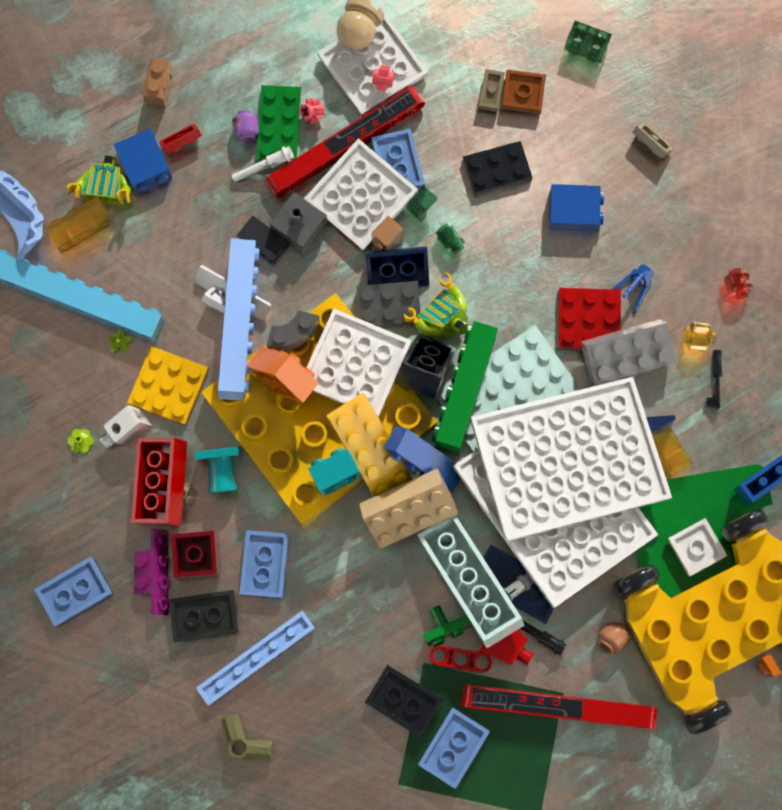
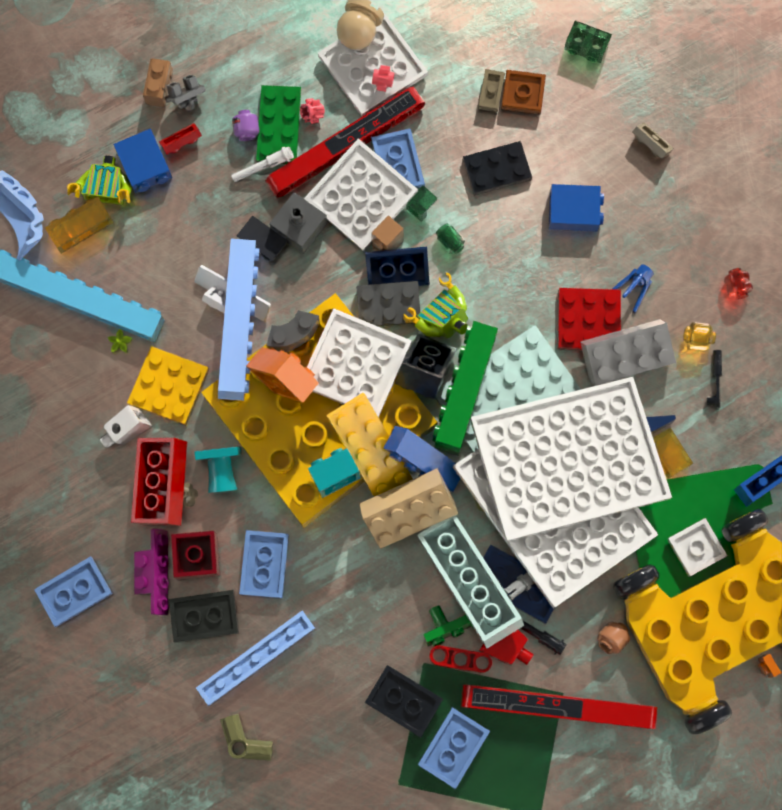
(83, 444): lime plant -> none
(186, 96): none -> dark grey hips

